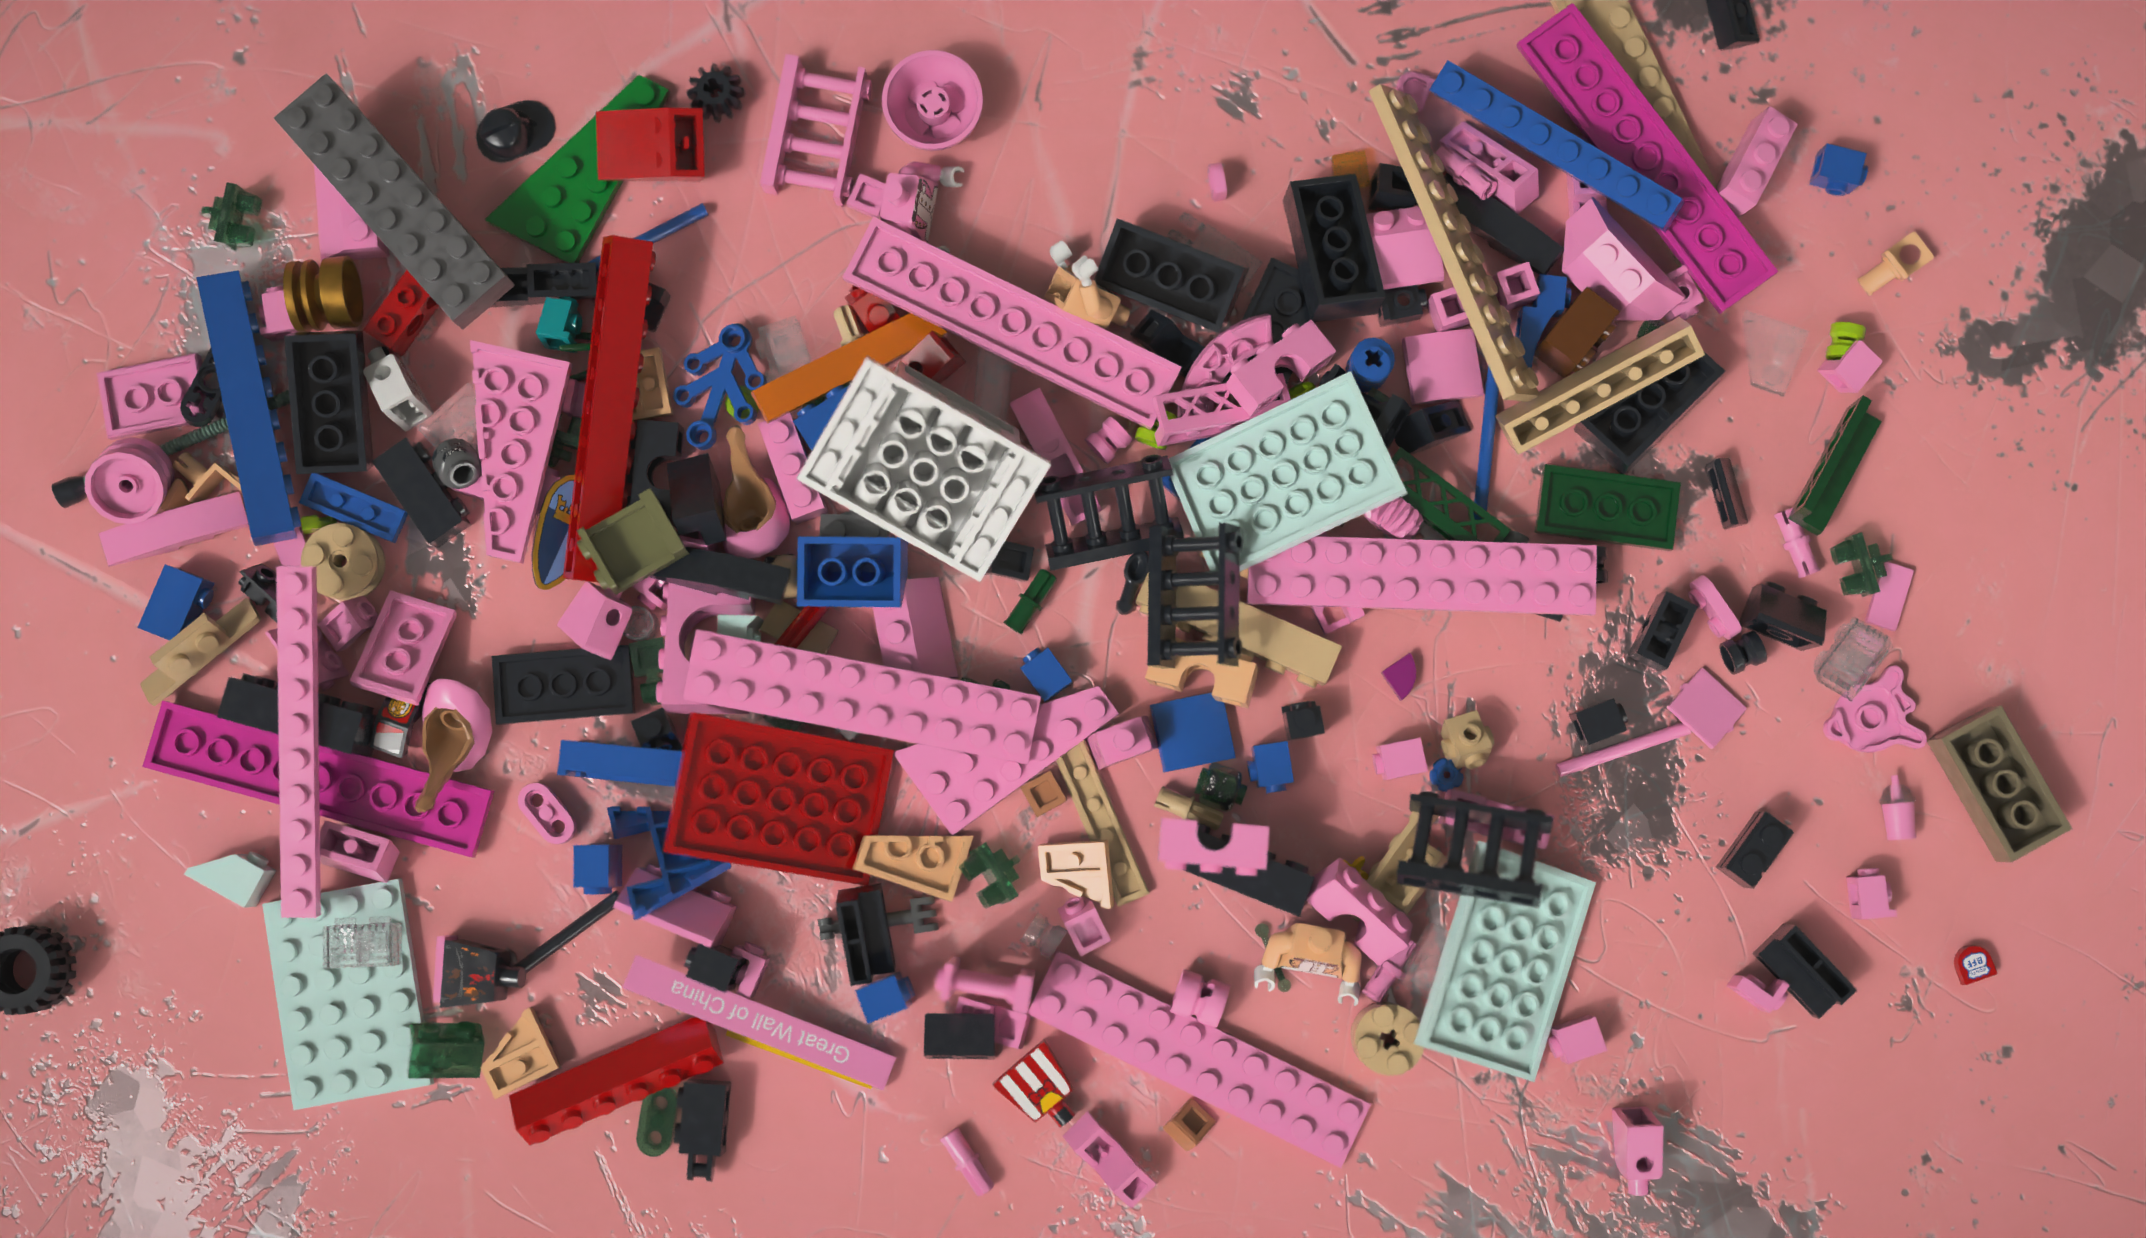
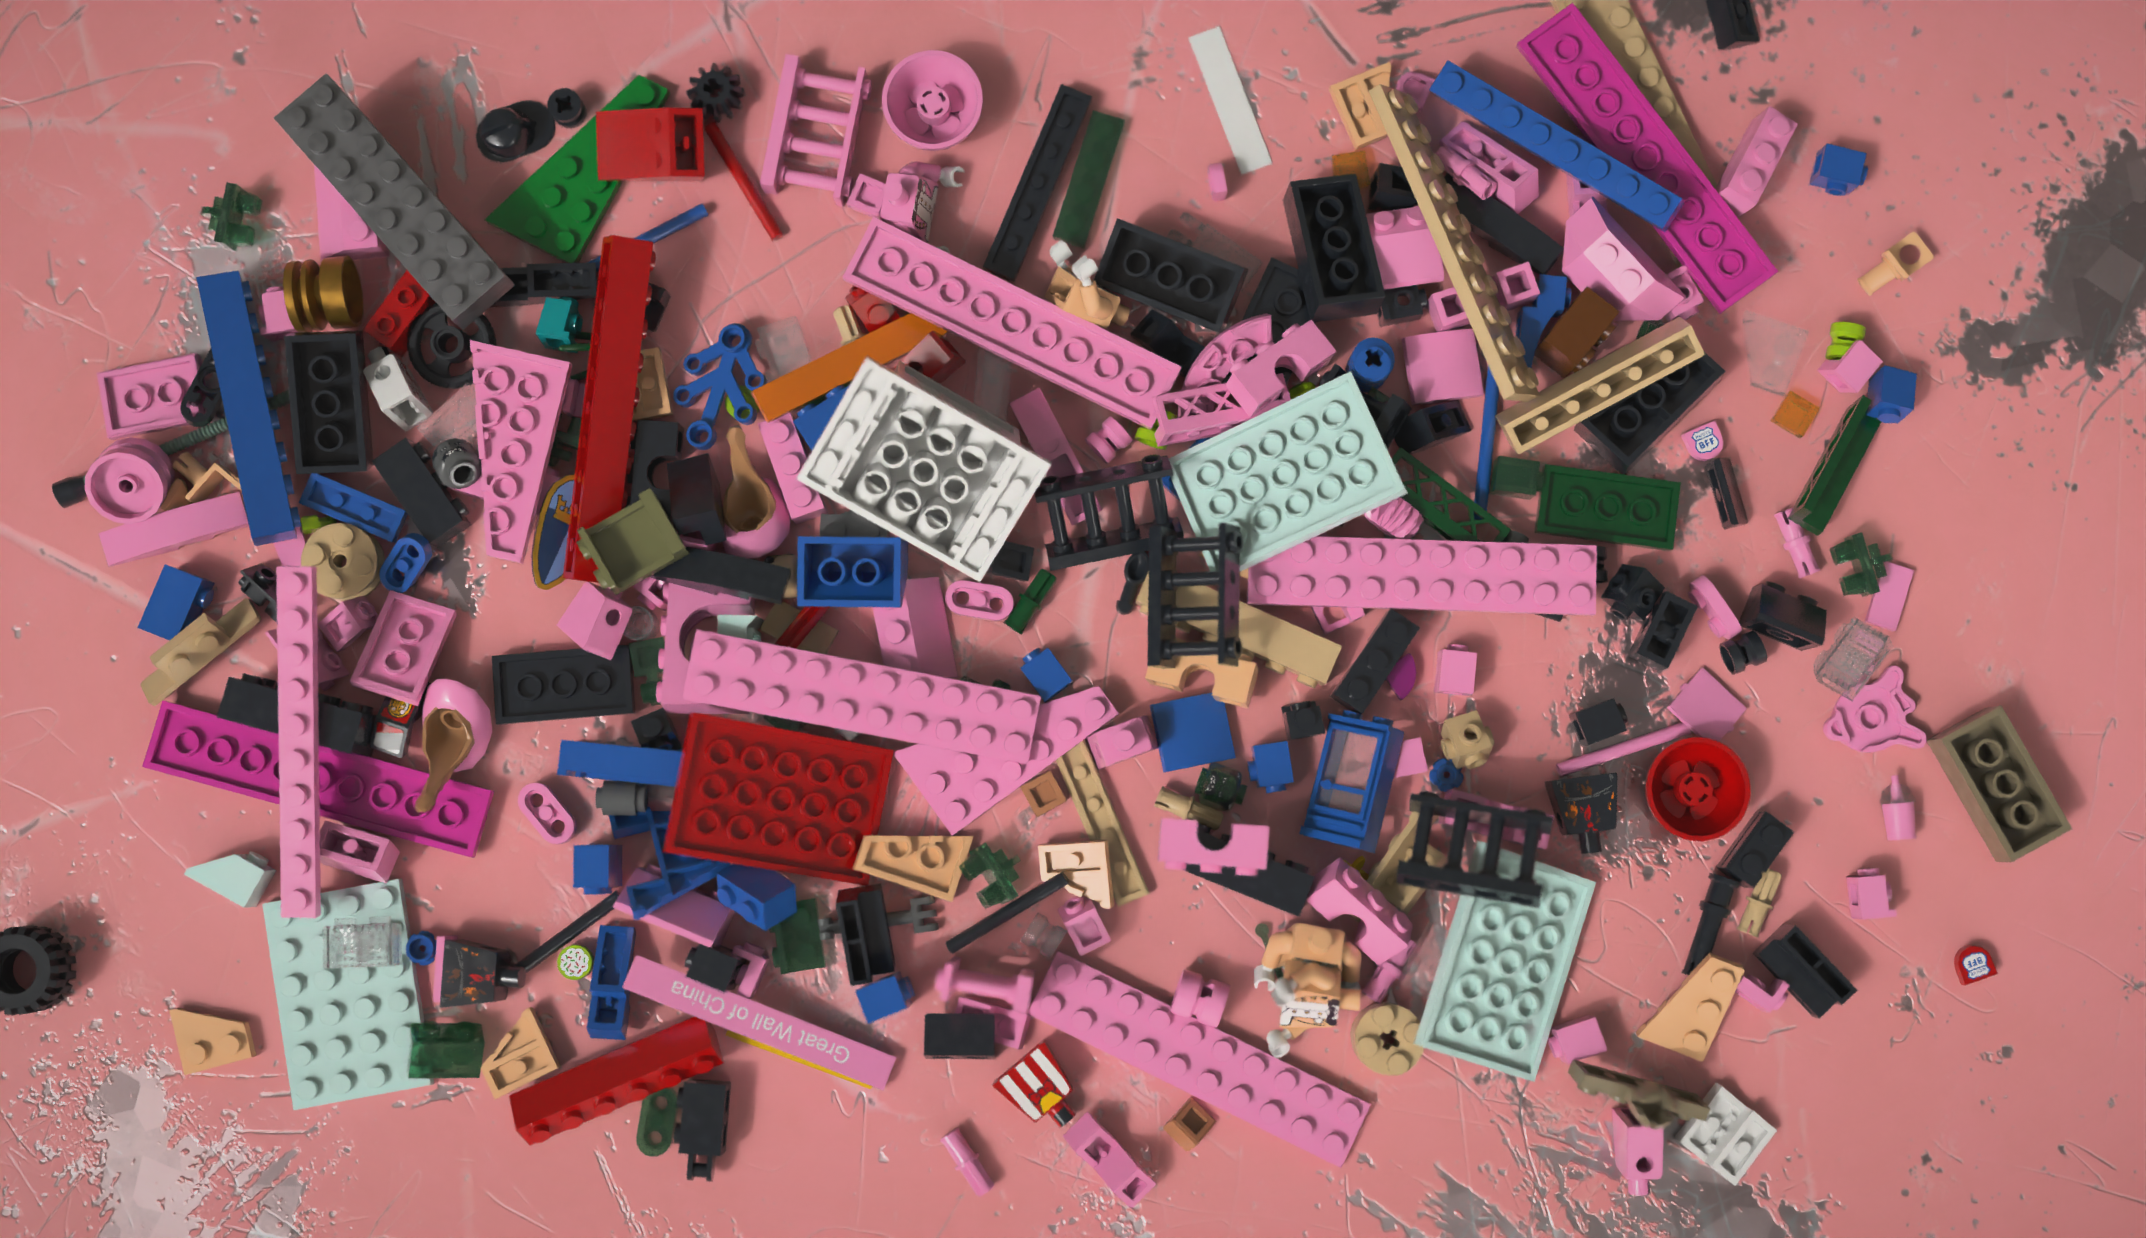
(210, 1040): none -> light nougat wing
(407, 560): none -> blue plate
(413, 948): none -> blue plate
(438, 370): none -> black wheel
(572, 114): none -> black wheel
(575, 962): none -> tile
(609, 1001): none -> blue slope
(622, 798): none -> dark grey brick
(743, 181): none -> red bar
(757, 894): none -> blue brick
(799, 940): none -> clear green bracket
(979, 601): none -> bright pink plate
(1007, 912): none -> black bar
(1037, 183): none -> black plate
(1088, 179): none -> clear green plate
(1230, 100): none -> white sticker
(1308, 999): none -> torso
(1353, 781): none -> blue door
(1357, 106): none -> light nougat wing
(1375, 662): none -> black arch
(1455, 671): none -> bright pink brick
(1516, 478): none -> clear green brick
(1585, 807): none -> black torso
(1632, 593): none -> black brick
(1646, 1099): none -> dark tan plate
(1696, 1010): none -> light nougat wing
(1704, 441): none -> tile
(1714, 909): none -> black pin
(1716, 793): none -> red piece
(1728, 1137): none -> white slope
(1760, 902): none -> tan axle
(1795, 414): none -> clear yellow tile
(1891, 394): none -> blue brick

